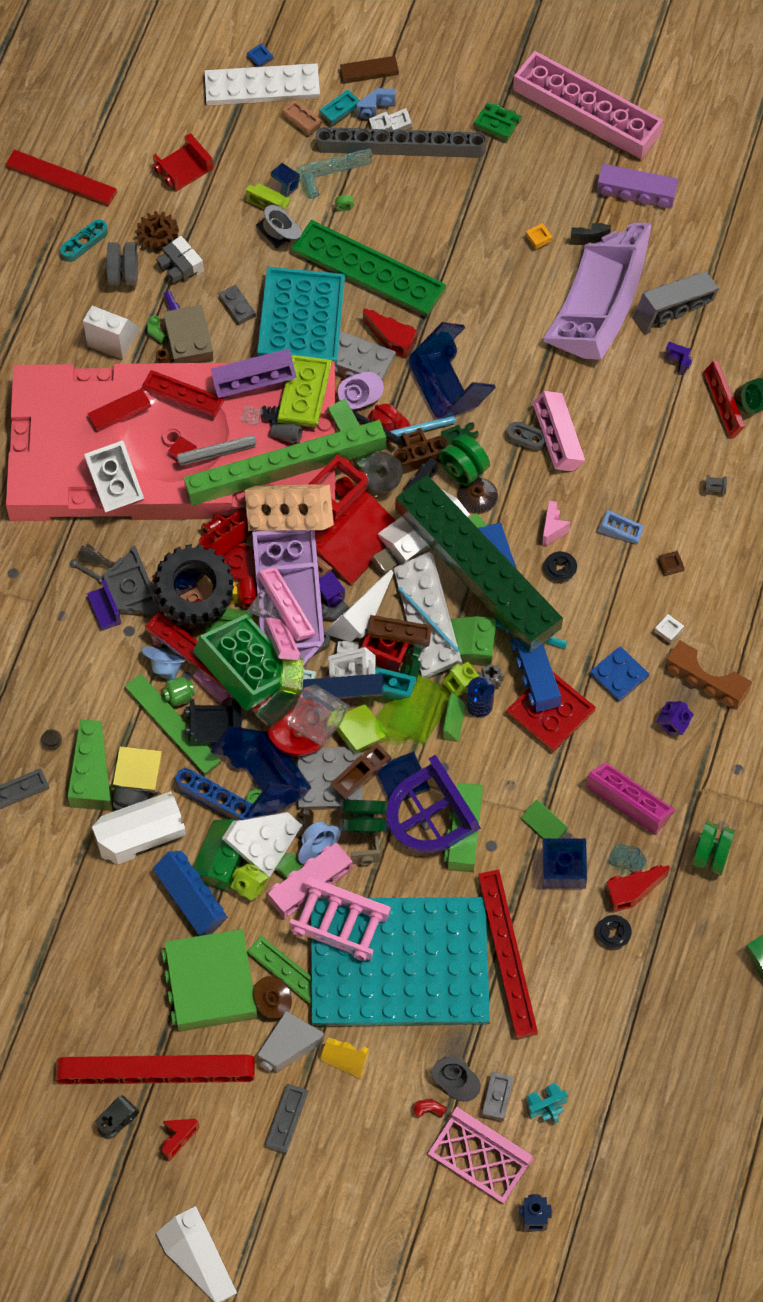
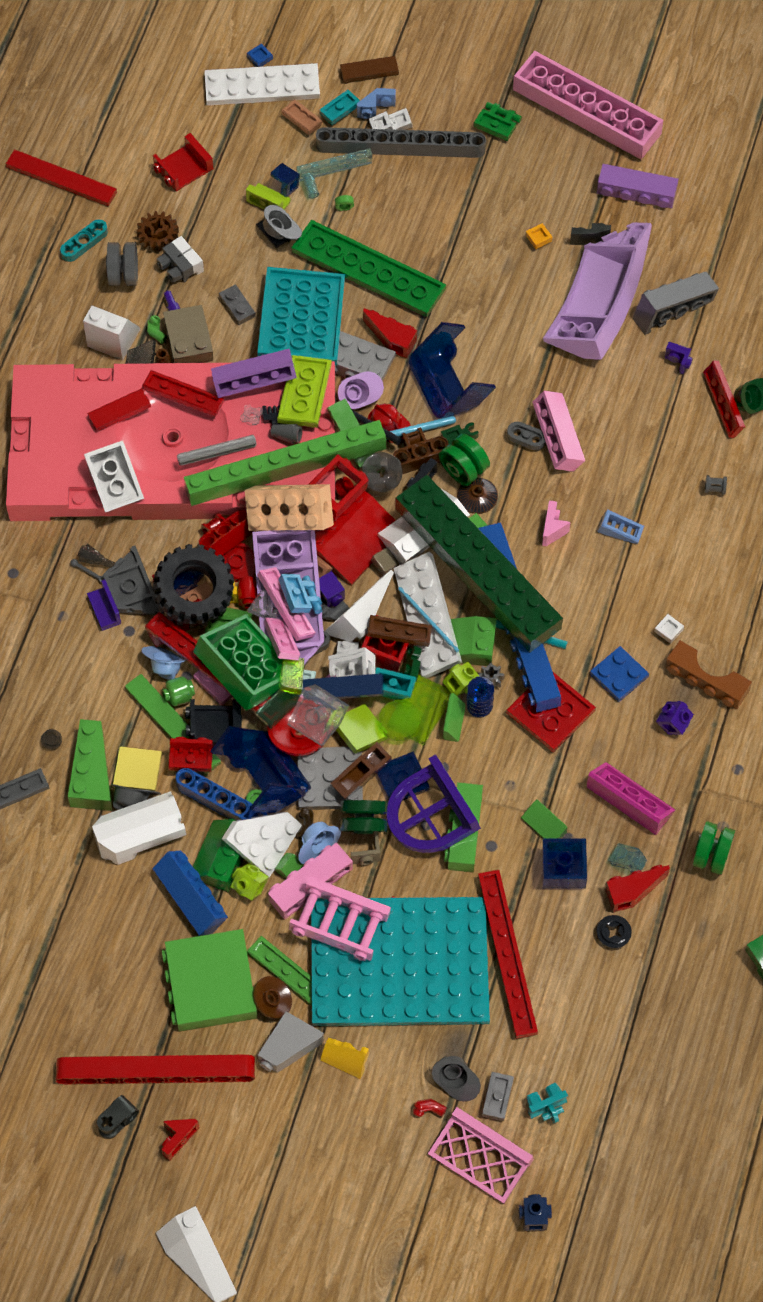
(142, 354): none -> clear smoke piece
(181, 446): red tile -> none
(190, 754): none -> red bracket
(286, 1119): dark grey tile -> none
(296, 593): none -> dark azure plate
(560, 558): black gear -> none
(671, 563): reddish brown tile -> none

